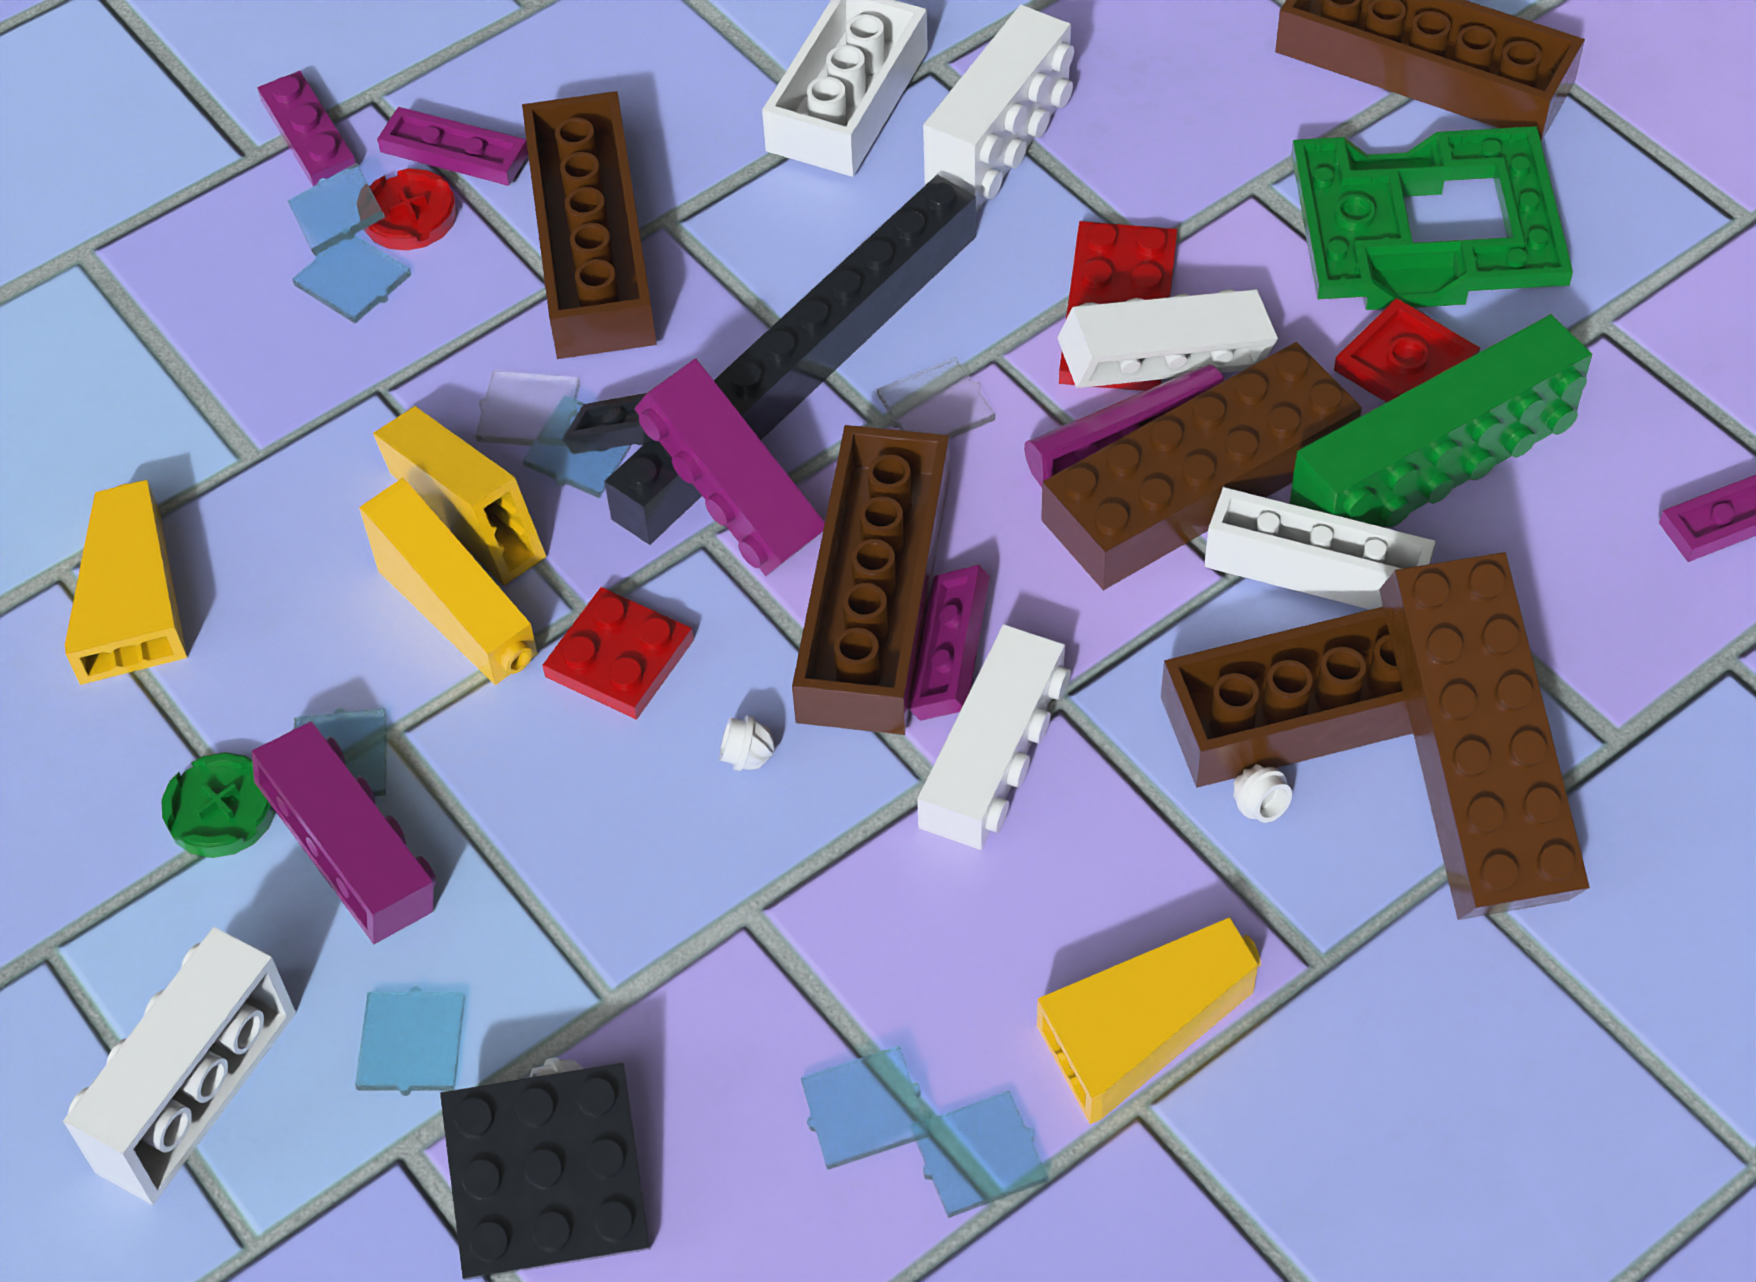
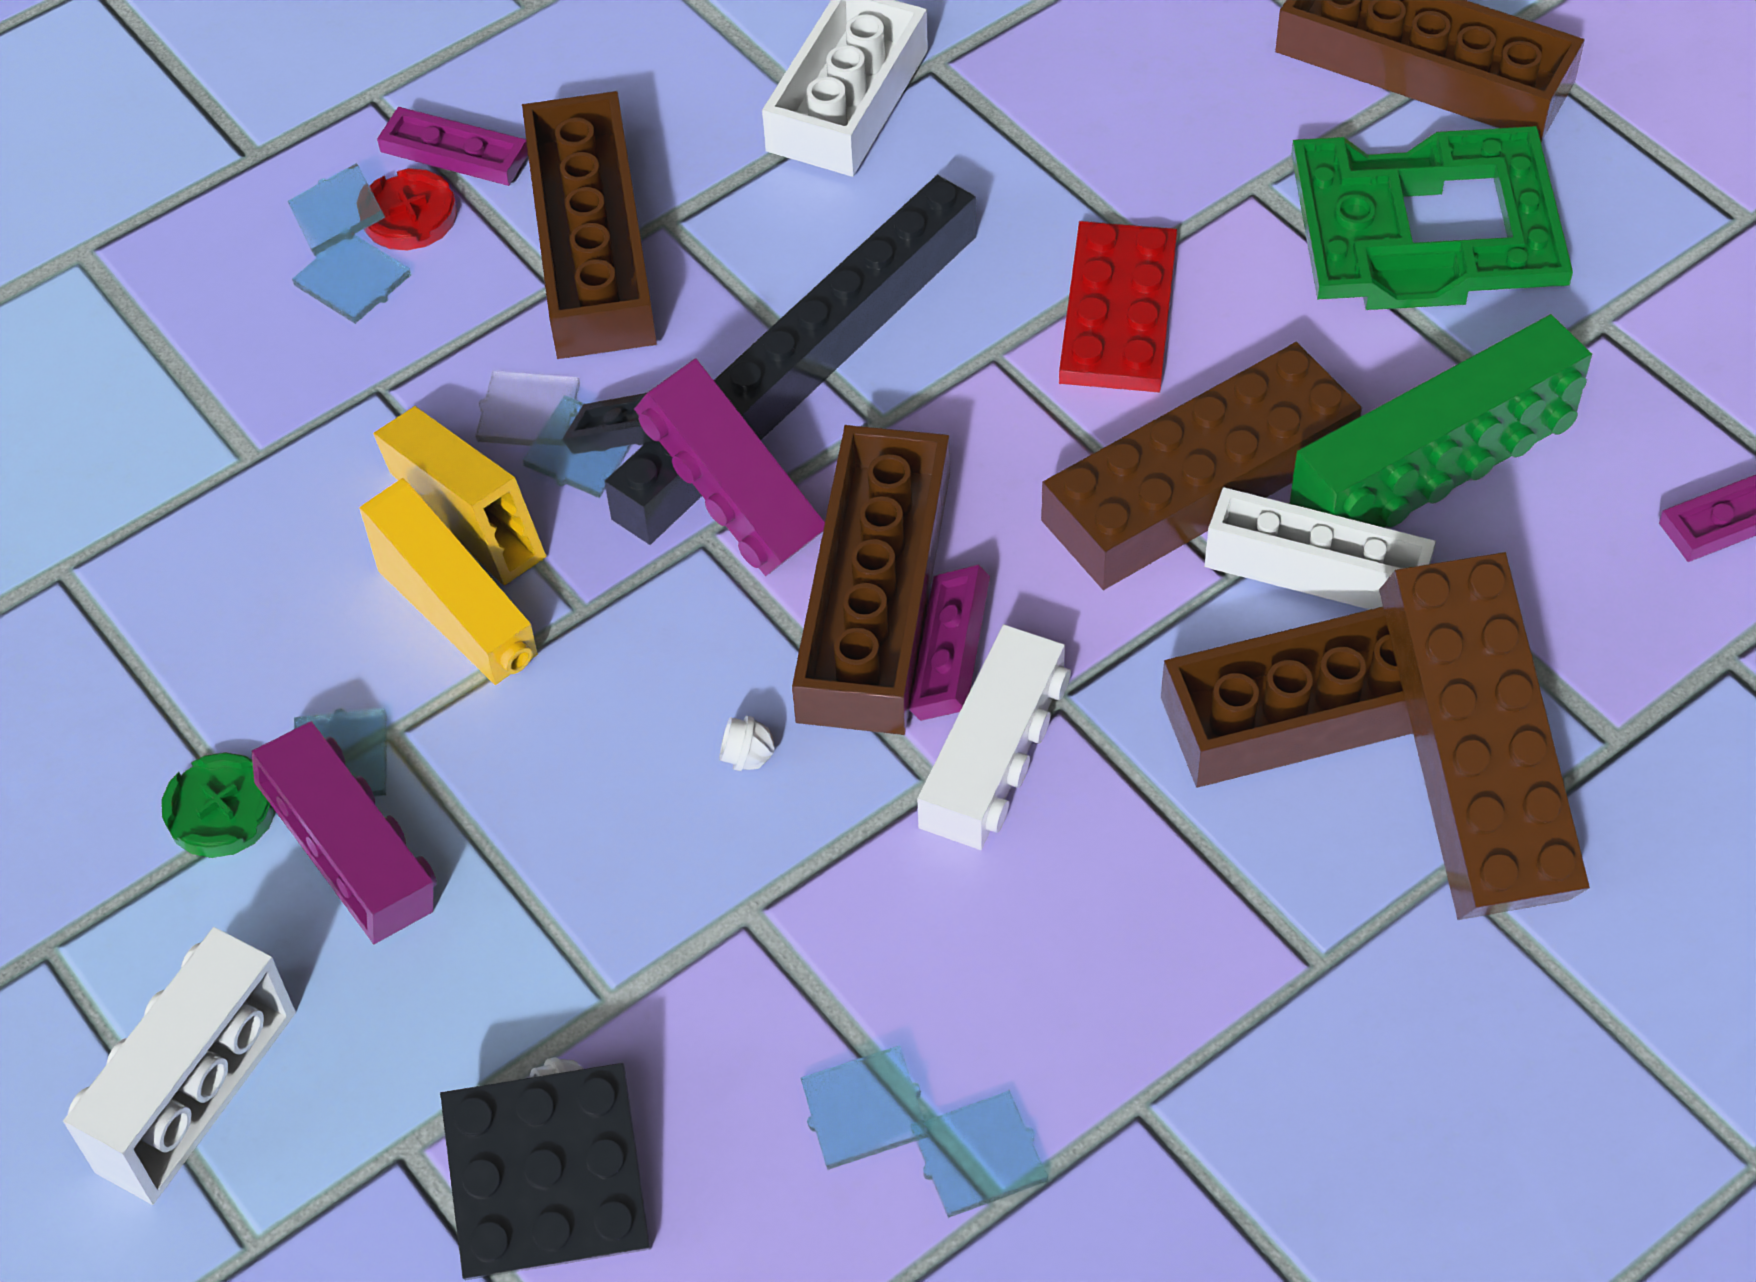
(124, 590): yellow slope -> none
(305, 127): magenta plate -> none
(410, 1041): clear light blue piece -> none
(618, 653): red plate -> none
(937, 401): clear piece -> none
(1000, 104): white brick -> none
(1081, 438): magenta brick -> none
(1143, 1013): yellow slope -> none
(1165, 337): white brick -> none
(1262, 793): white plate -> none
(1401, 352): red plate -> none

